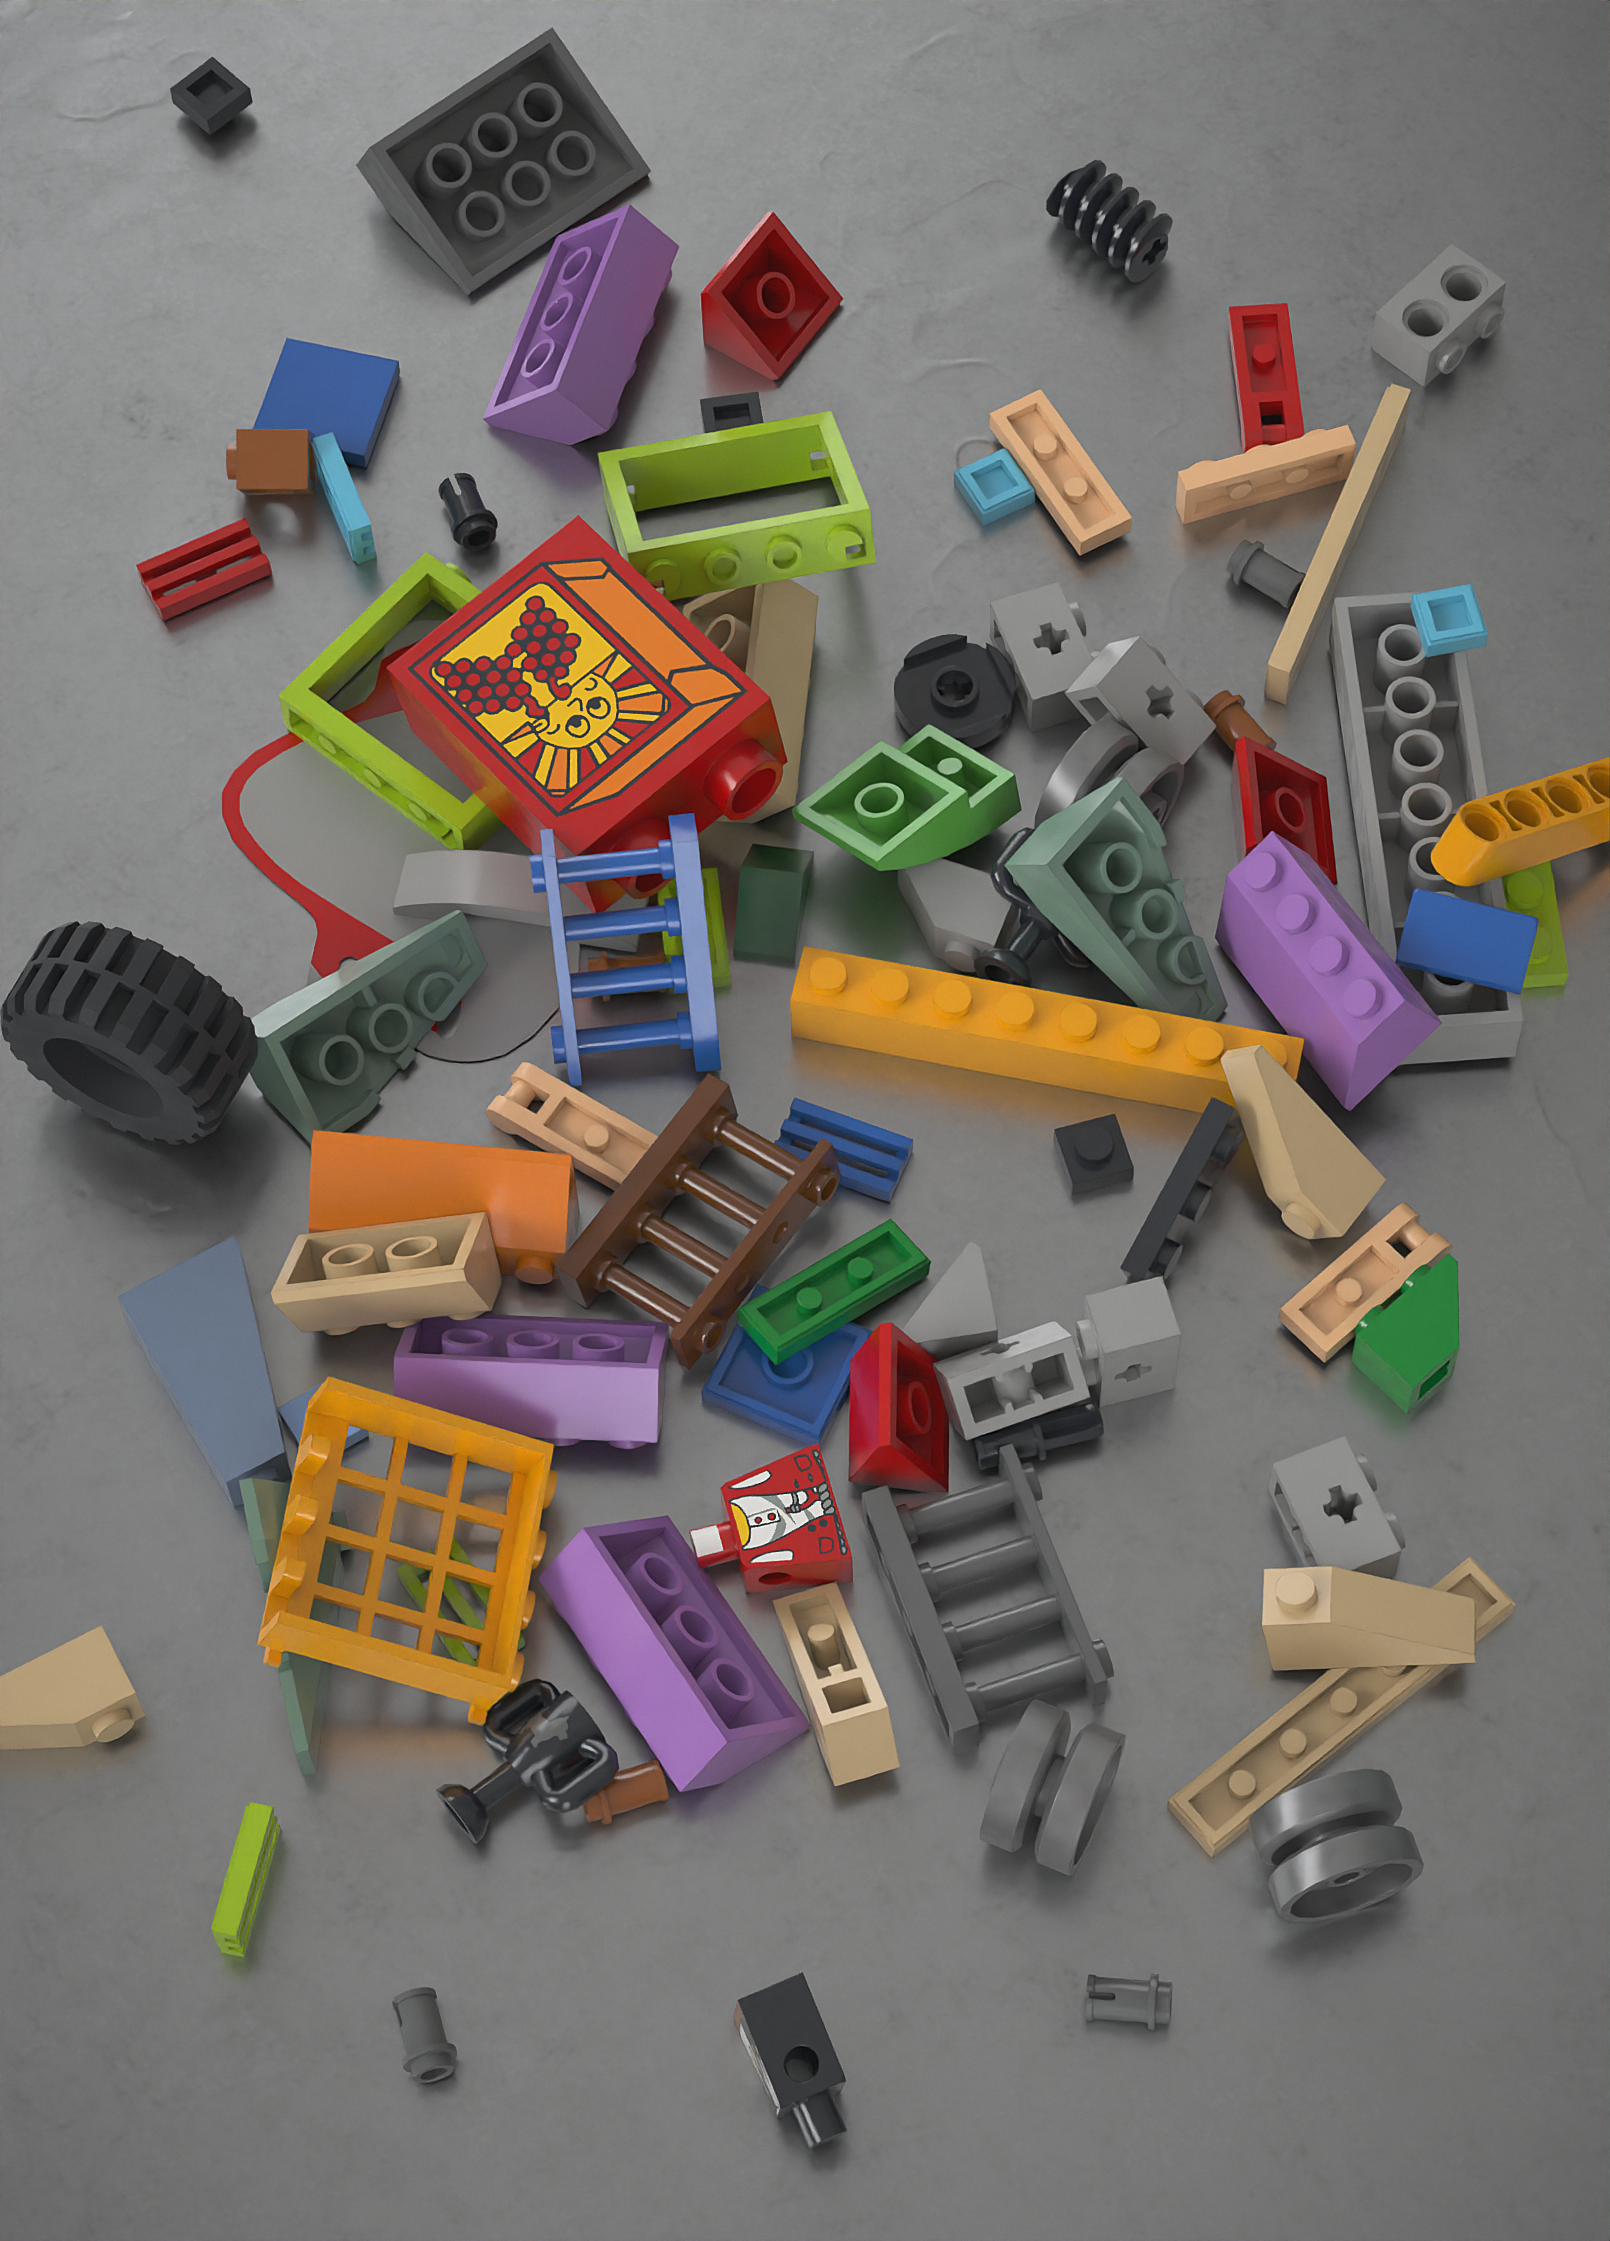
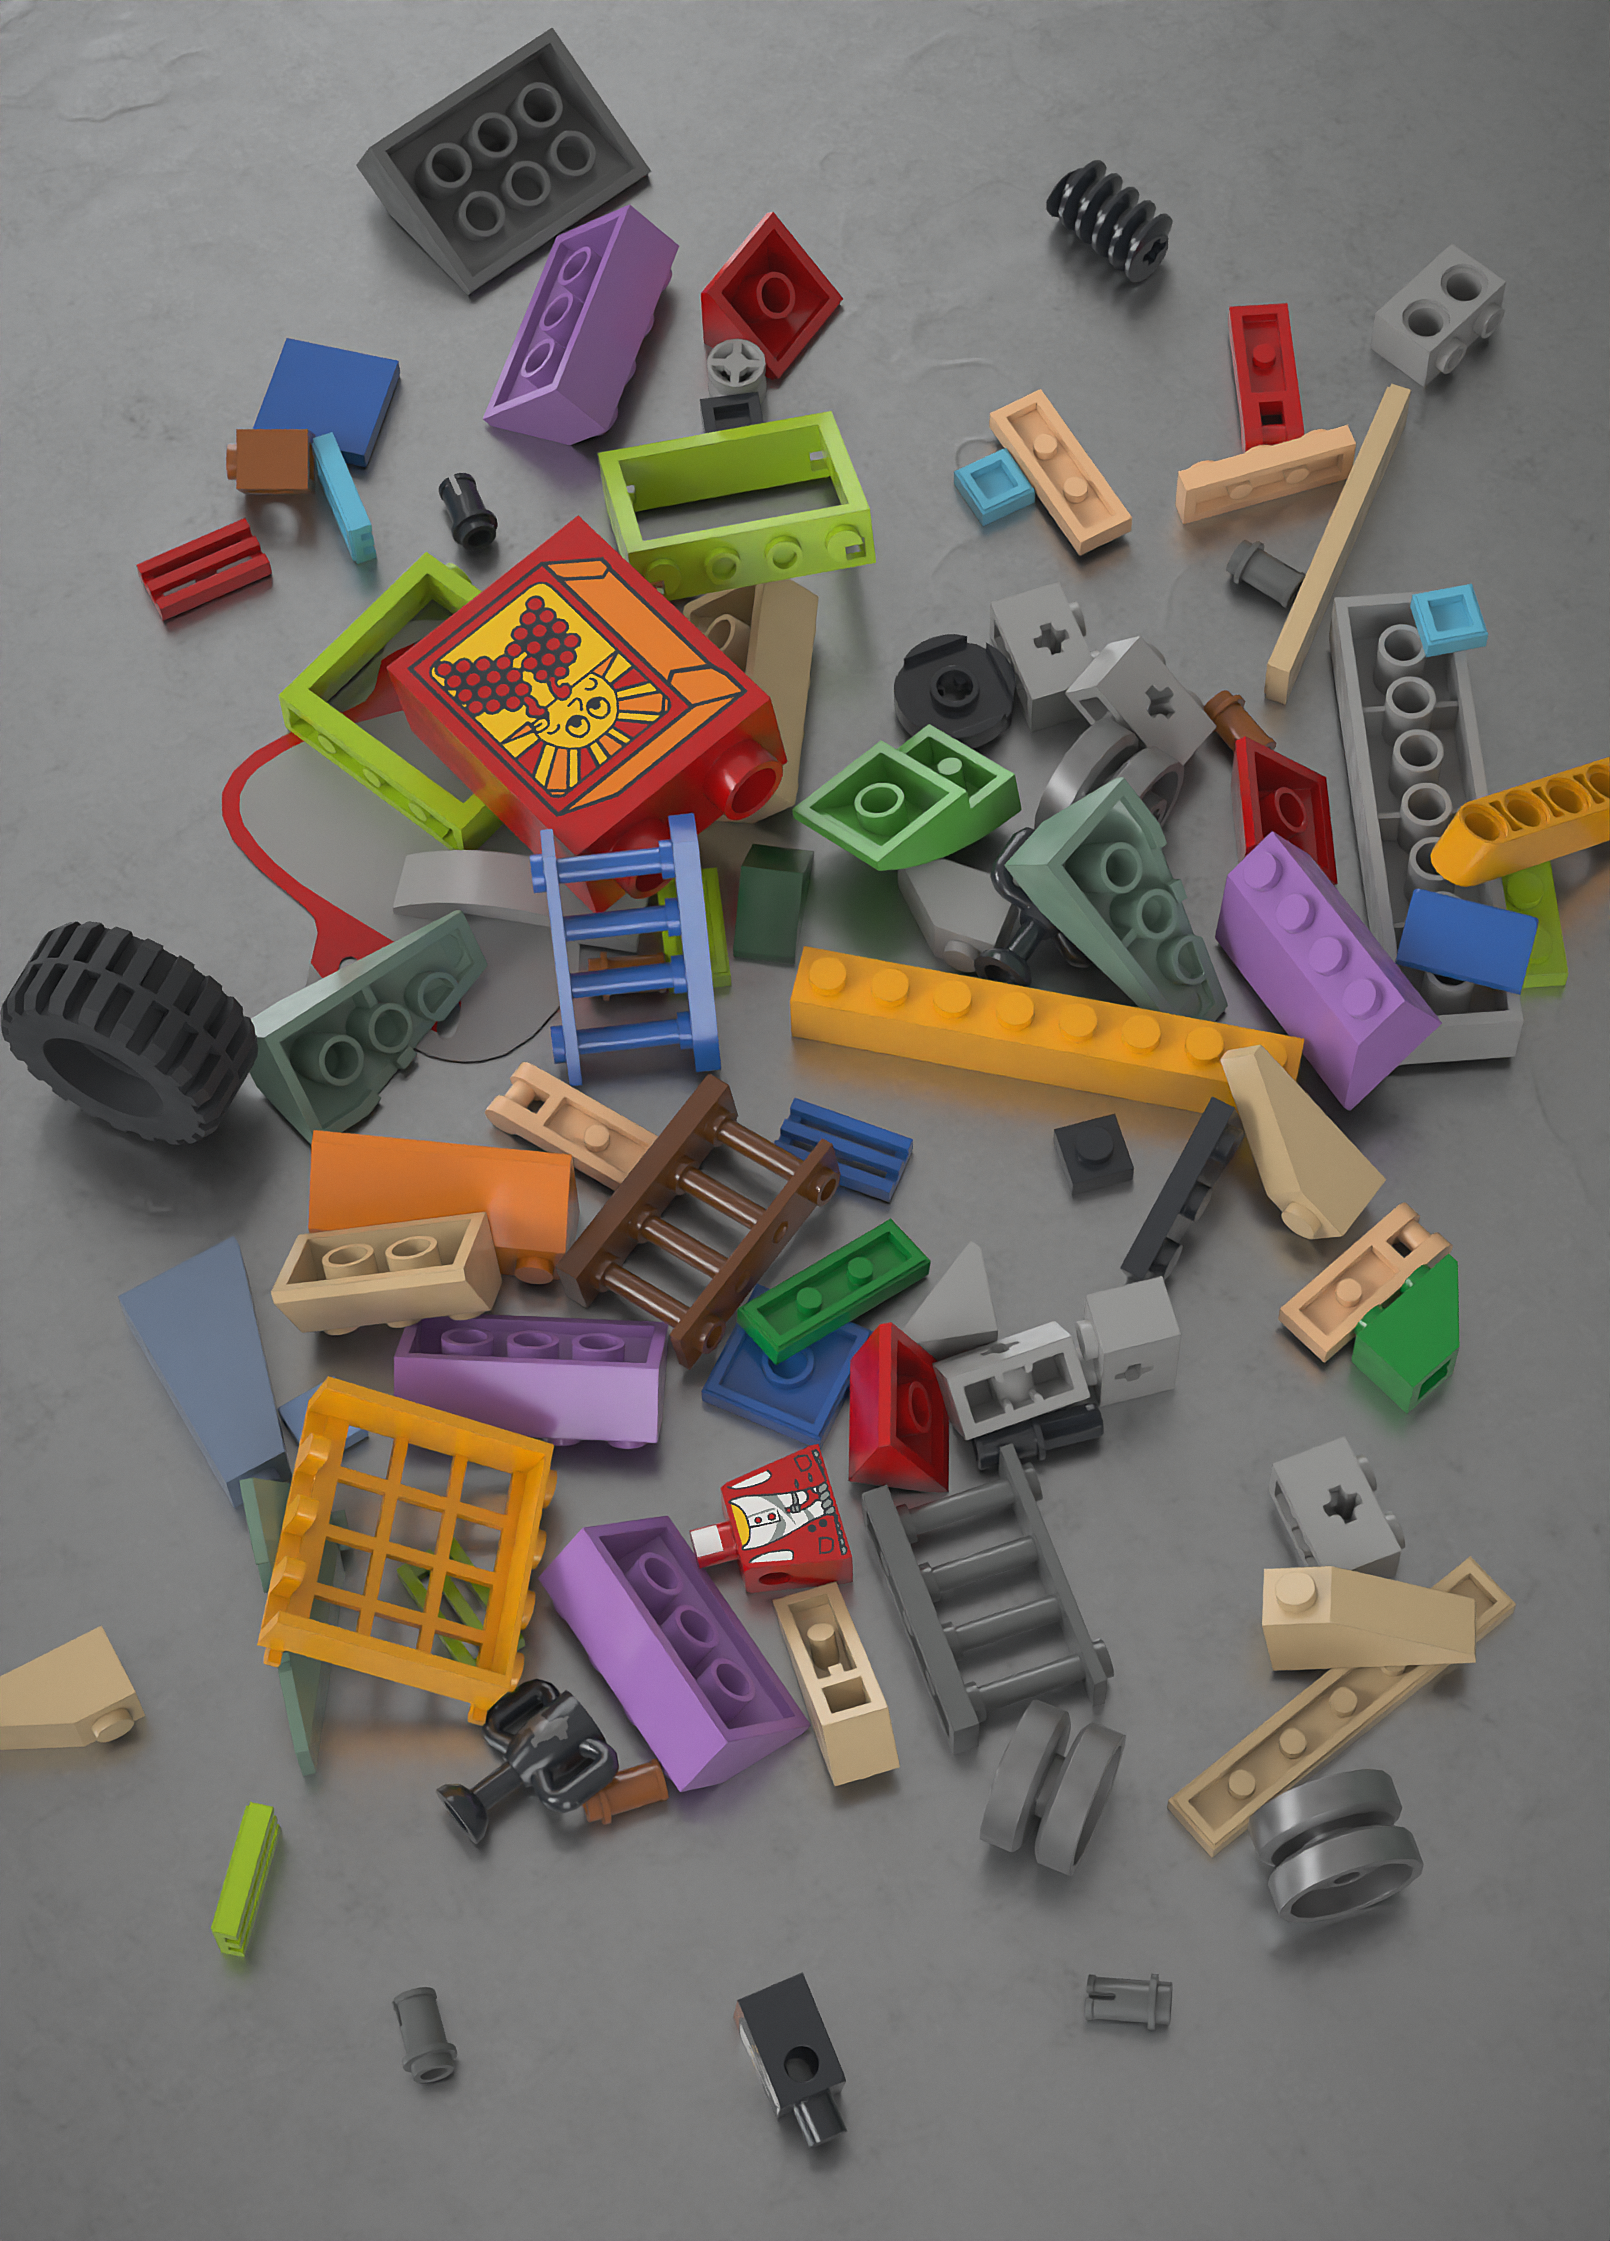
(211, 95): black plate -> none
(734, 360): none -> light grey wheel

